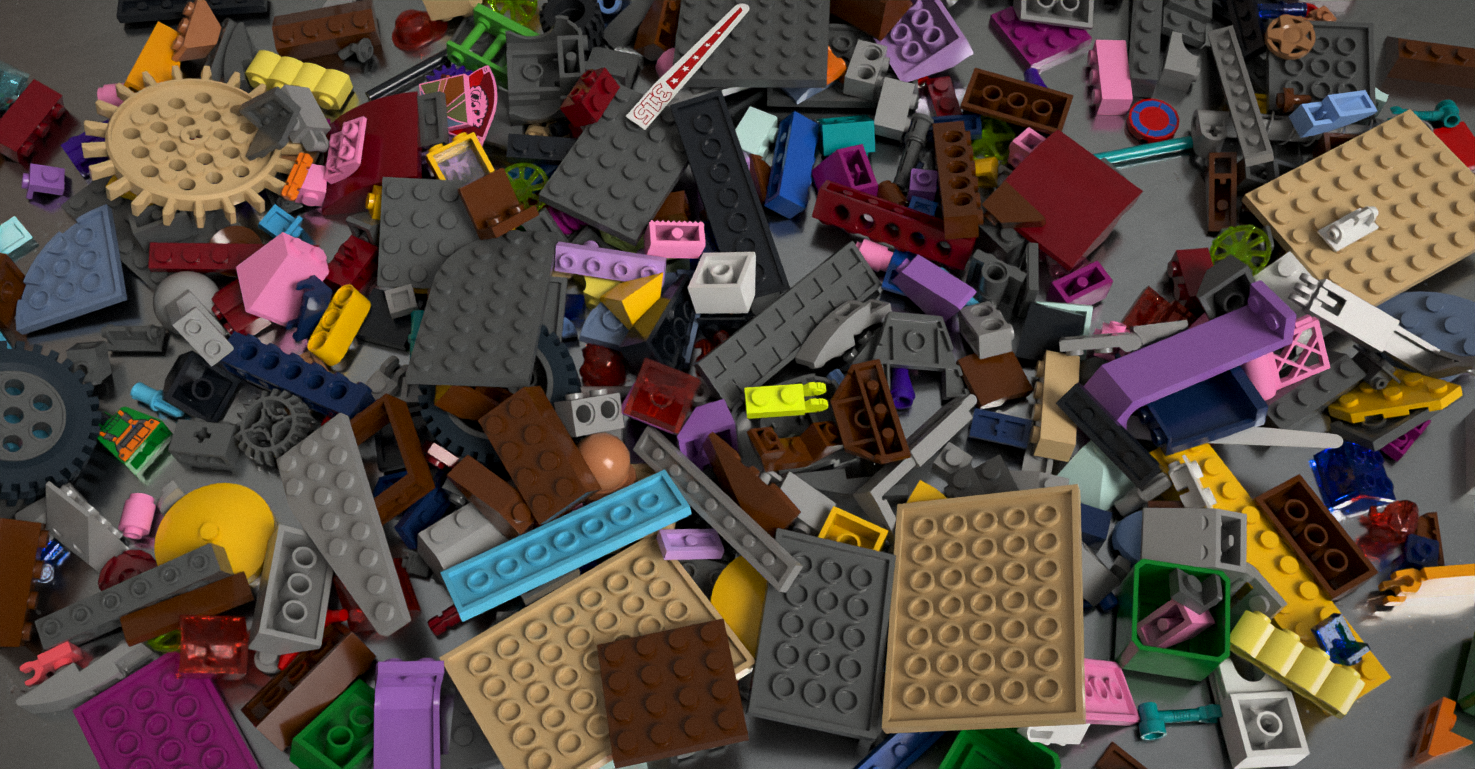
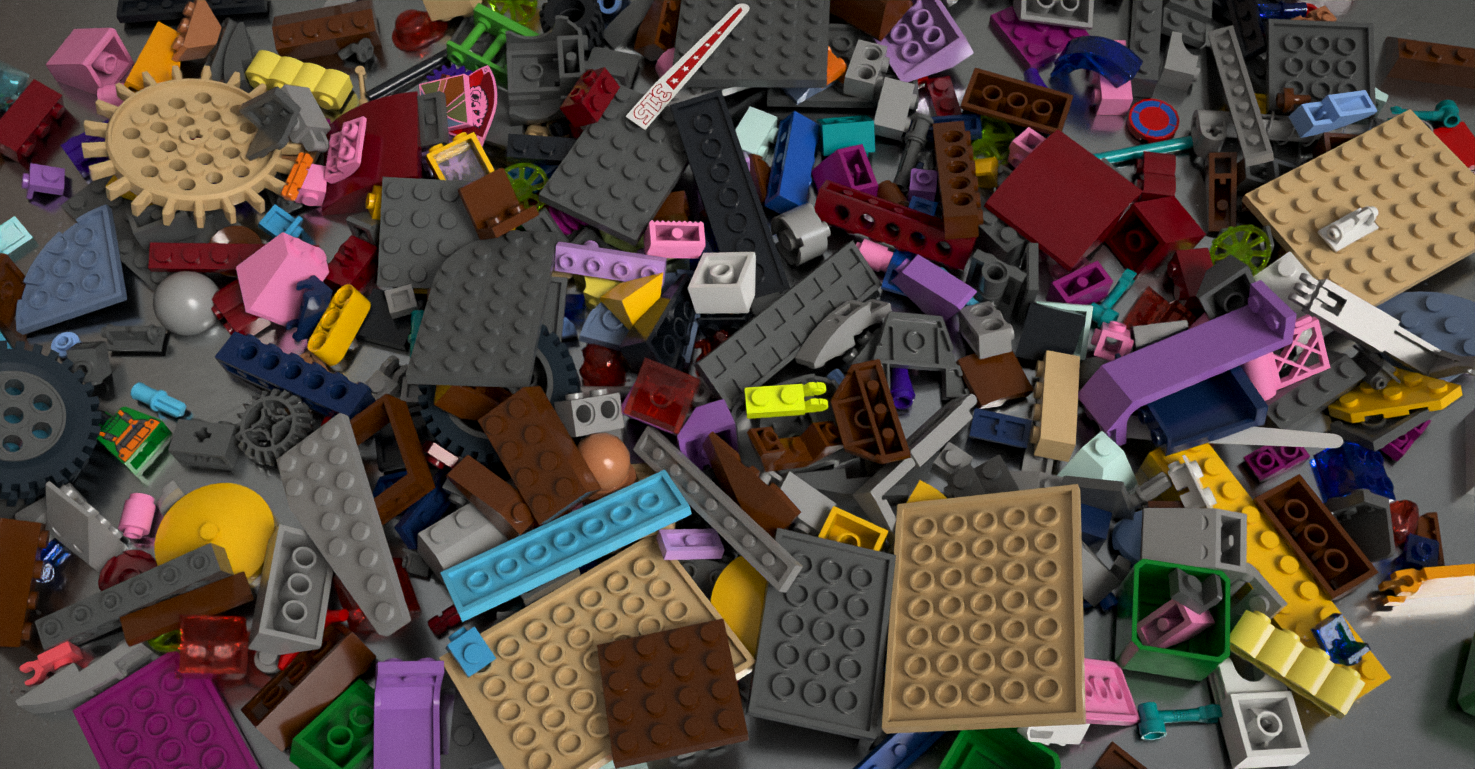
(60, 340): none -> light blue plate
(90, 59): none -> bright pink slope
(198, 387): black slope -> none
(199, 327): light grey panel -> none
(360, 72): none -> tan hinge
(469, 650): none -> dark azure bracket
(800, 234): none -> light grey brick
(1011, 209): reddish brown slope -> none
(1100, 55): none -> clear blue arch
(1100, 342): light grey hinge -> none
(1103, 312): none -> teal brick
(1104, 495): none -> dark grey tile
(1109, 435): black plate -> none
(1152, 233): none -> dark red slope
(1155, 175): none -> dark red brick
(1274, 460): none -> magenta slope
(1290, 36): medium nougat wheel -> none
(1366, 521): none -> dark grey bracket
(1436, 735): orange slope -> none

